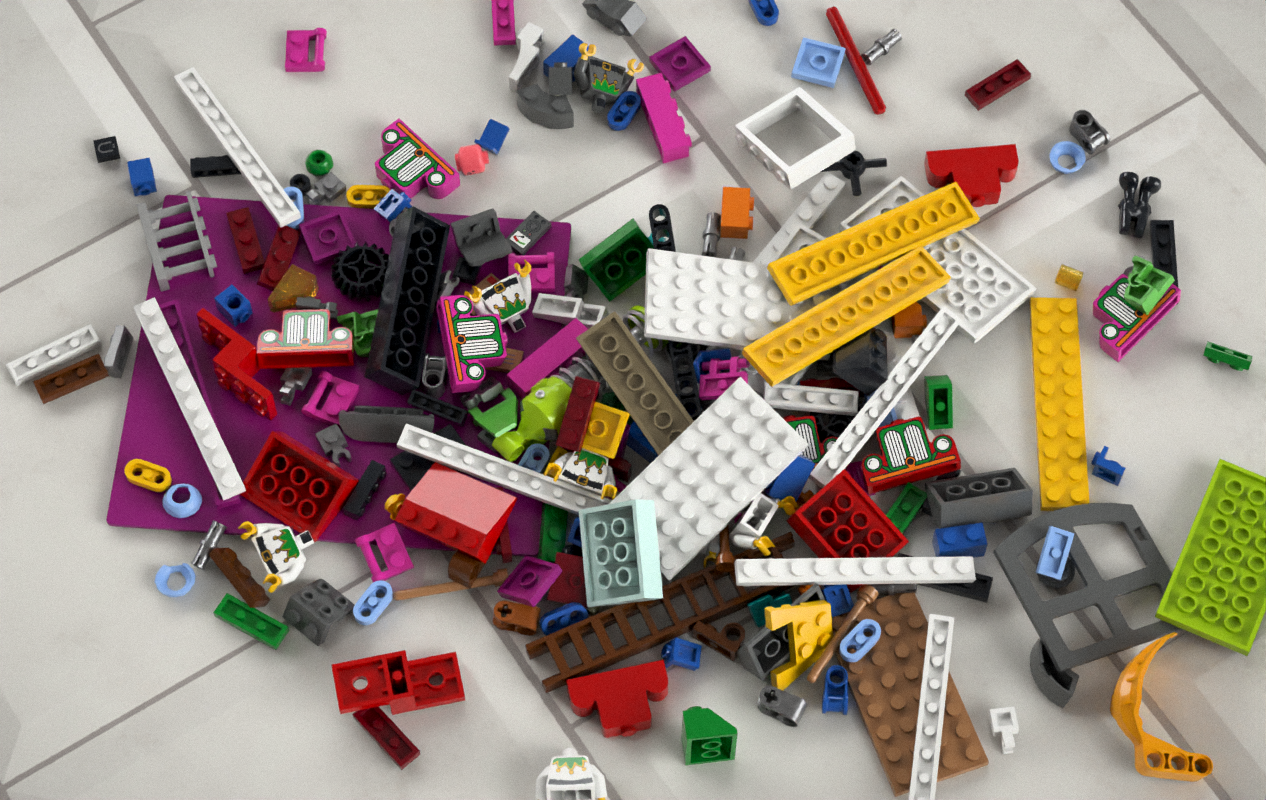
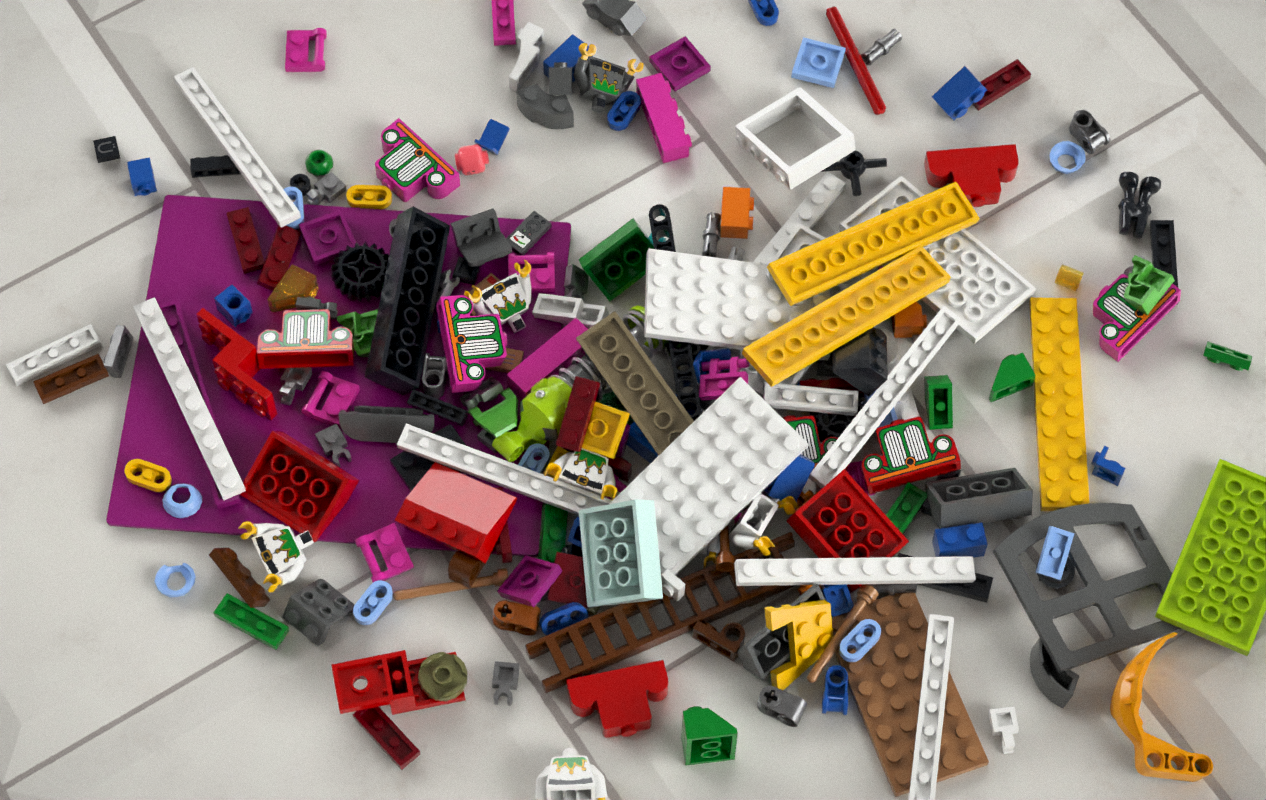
(159, 254): light grey fence -> none
(208, 544): flat silver pin -> none
(364, 490): black piece -> none
(392, 205): blue bracket -> none
(394, 504): yellow plate -> none
(442, 676): none -> olive tile
(506, 679): none -> flat silver plate
(672, 585): none -> white plate
(681, 654): blue bracket -> none
(757, 606): teal plate -> none
(959, 93): none -> blue brick
(1013, 376): none -> green slope

